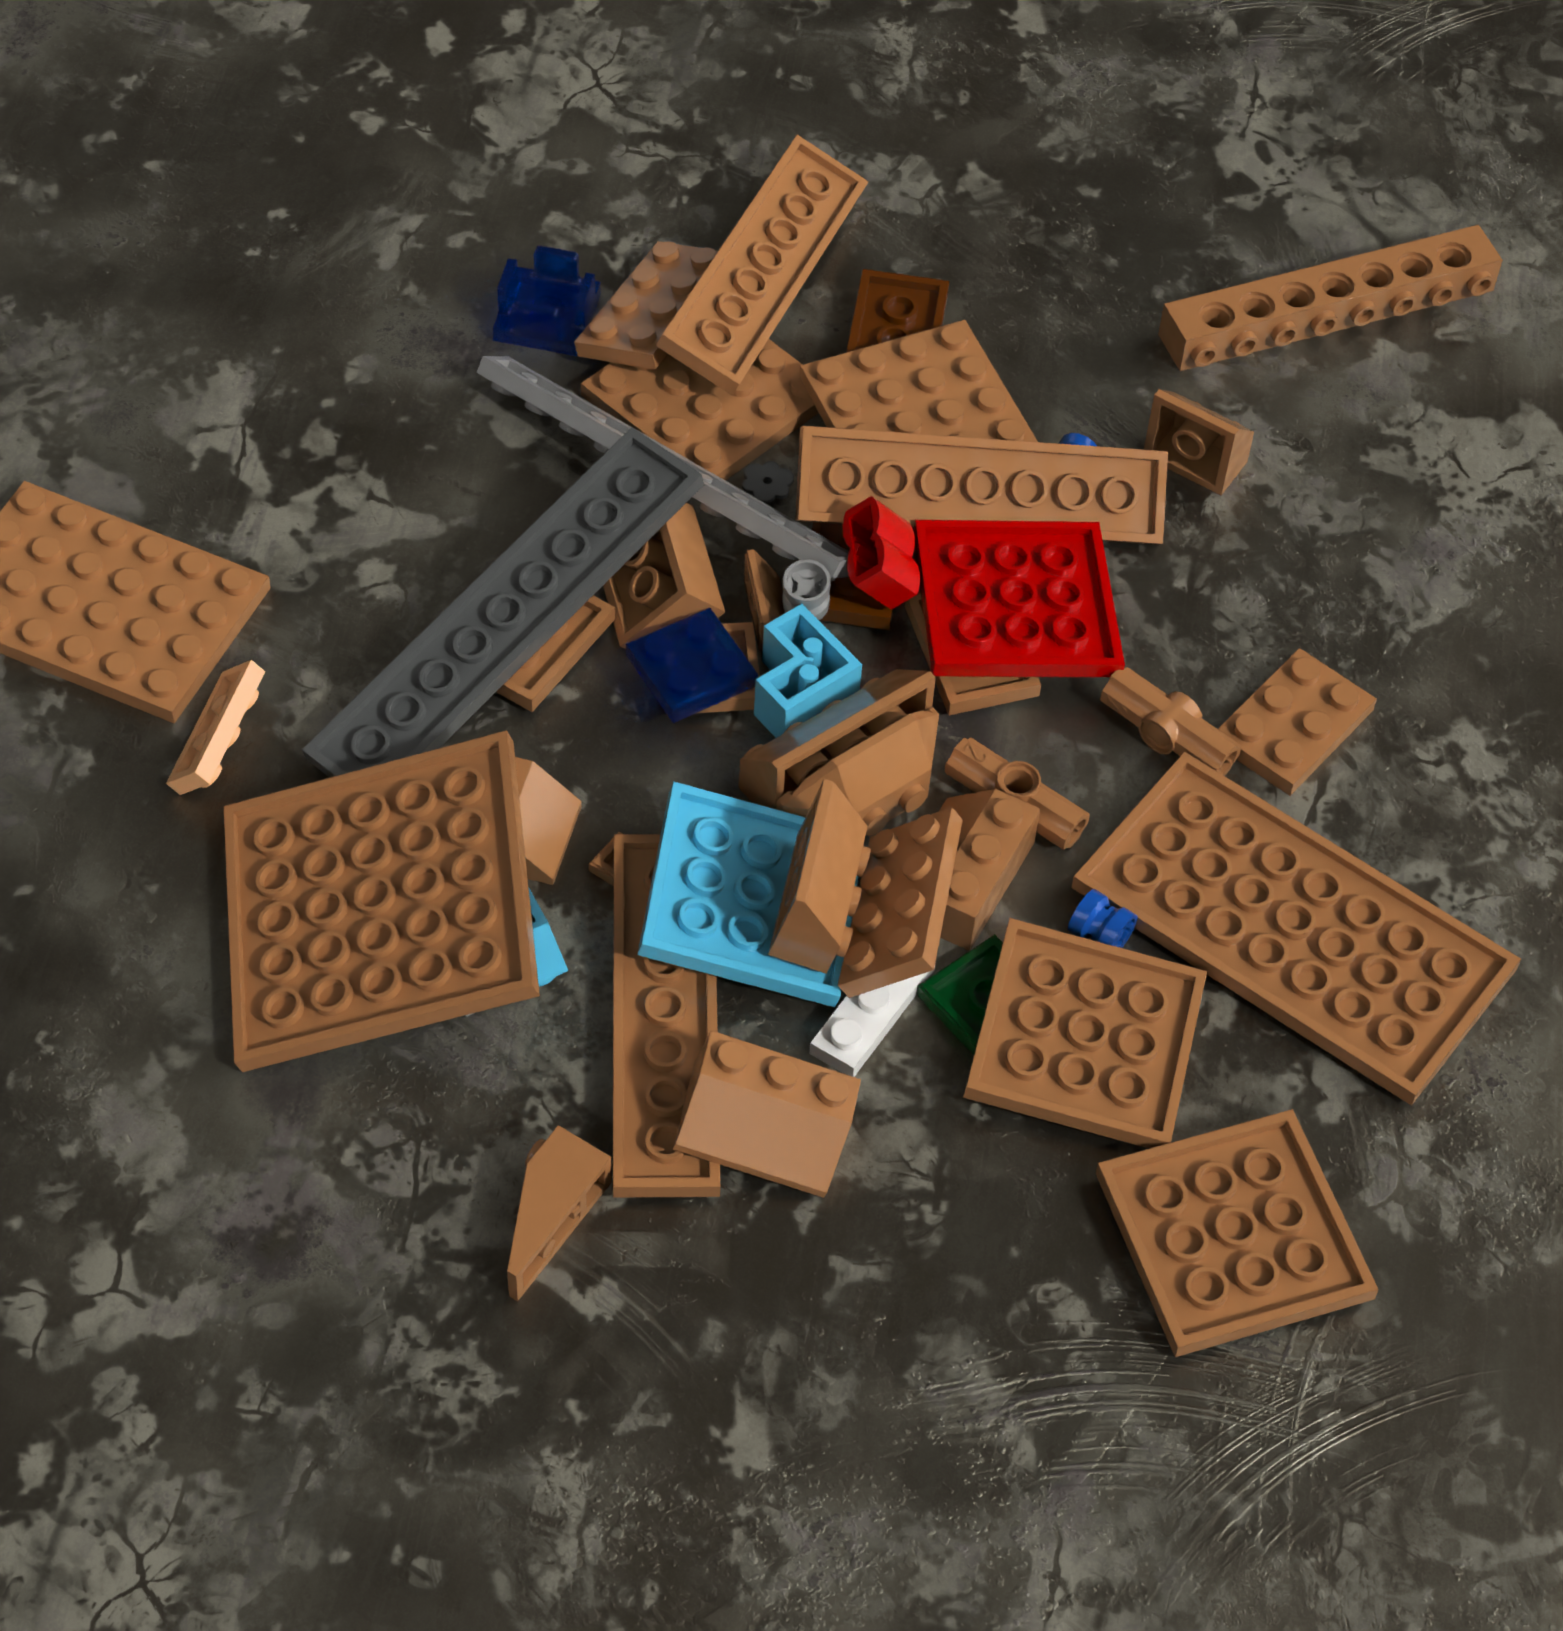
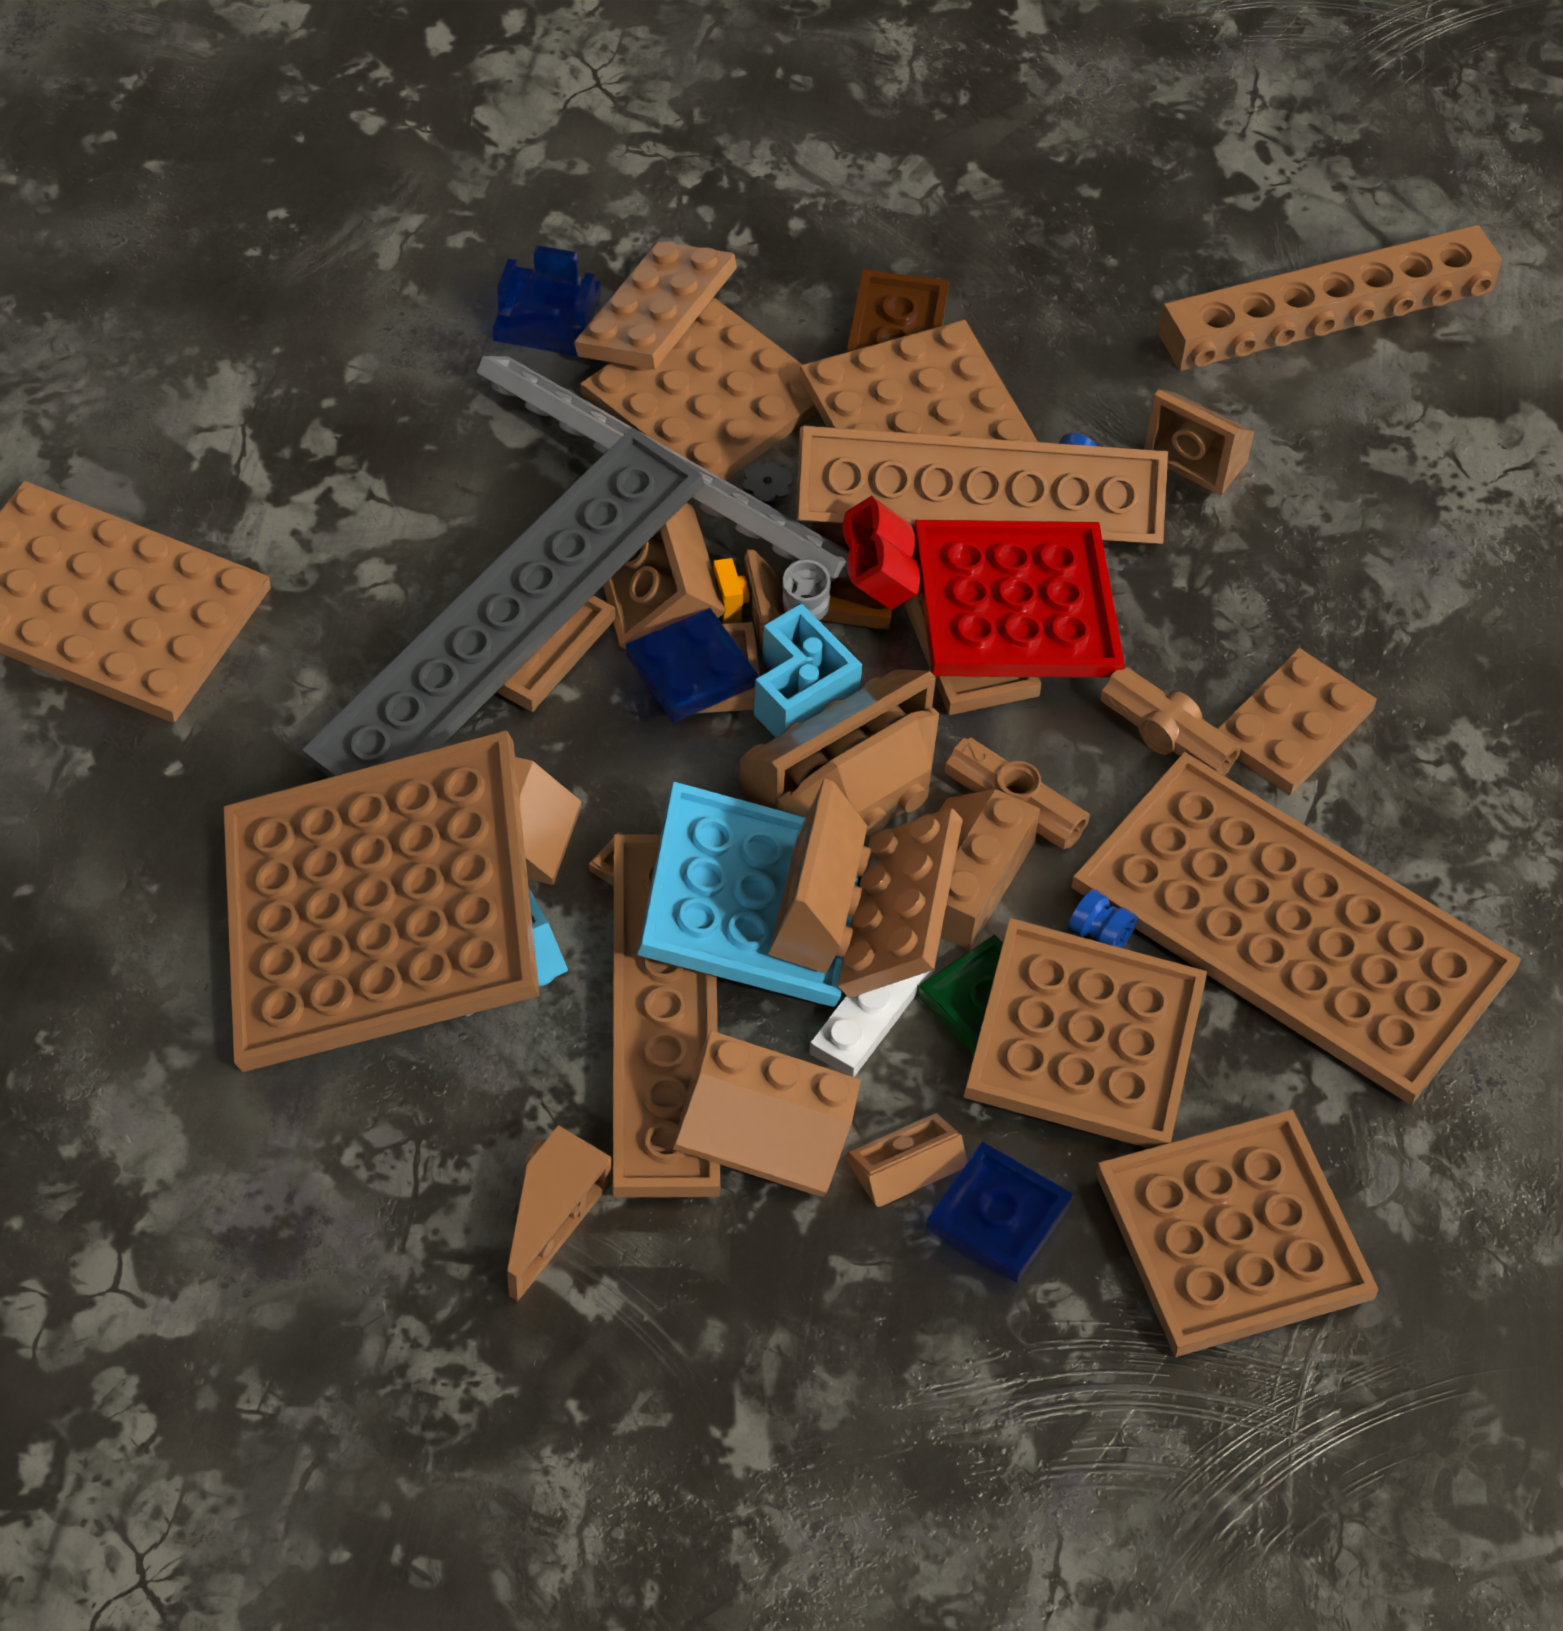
(216, 728): light nougat plate -> none
(732, 590): none -> light orange plate
(762, 265): medium nougat plate -> none
(908, 1159): none -> medium nougat slope
(999, 1212): none -> clear blue plate

